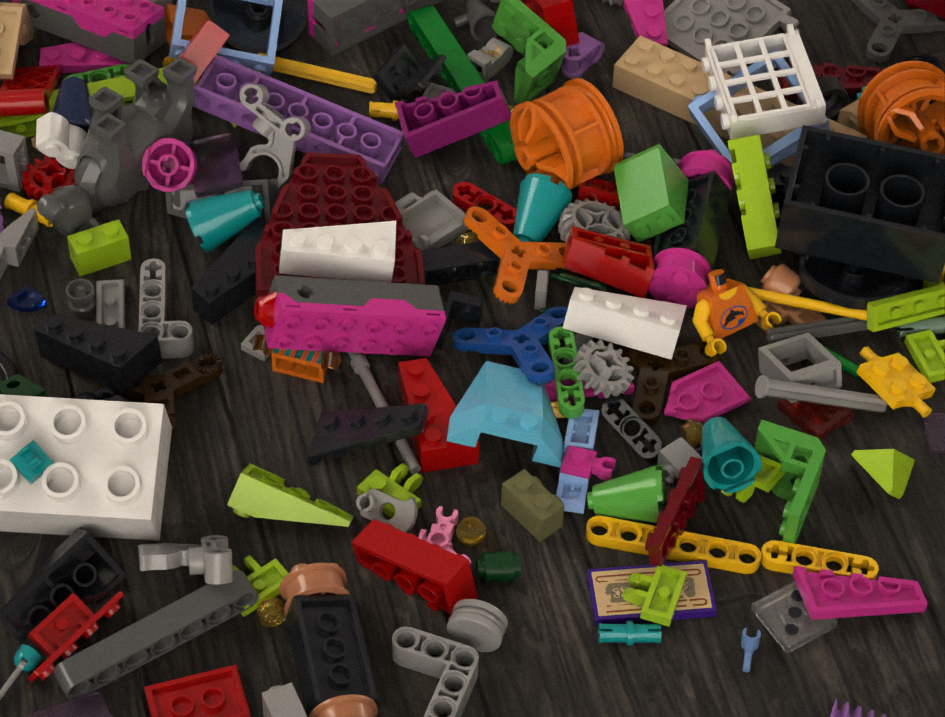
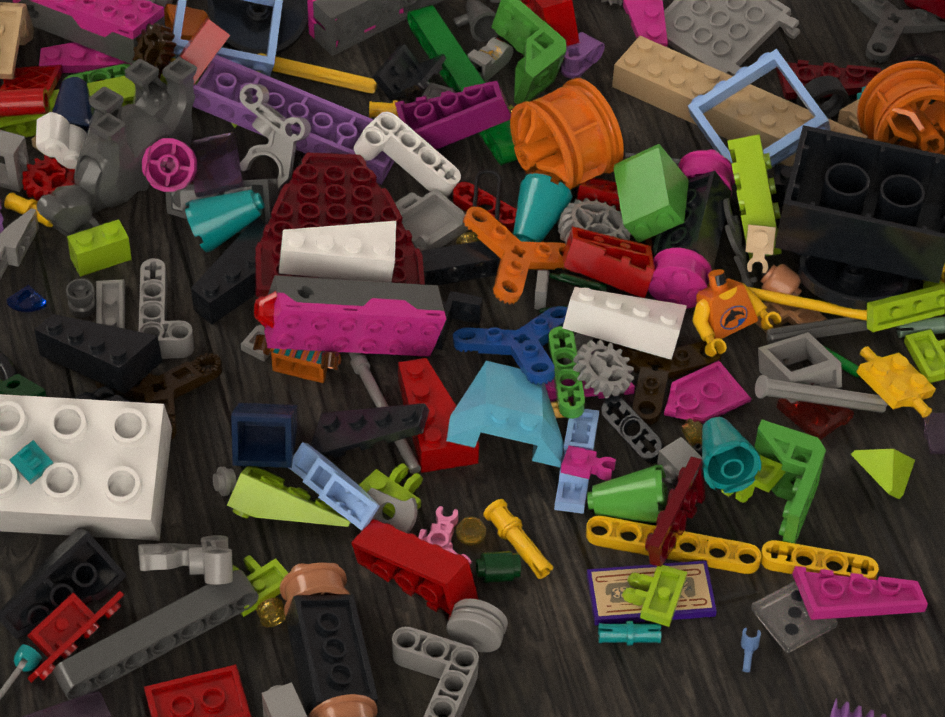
(155, 46): none -> dark brown gear
(224, 480): none -> light grey plate
(263, 434): none -> dark blue slope
(334, 486): none -> light blue slope
(408, 150): none -> white beam
(498, 190): none -> black piece
(511, 529): none -> yellow pin
(532, 505): olive brick -> none
(735, 238): none -> dark grey piece
(754, 51): white window -> none
(760, 242): none -> tan plate

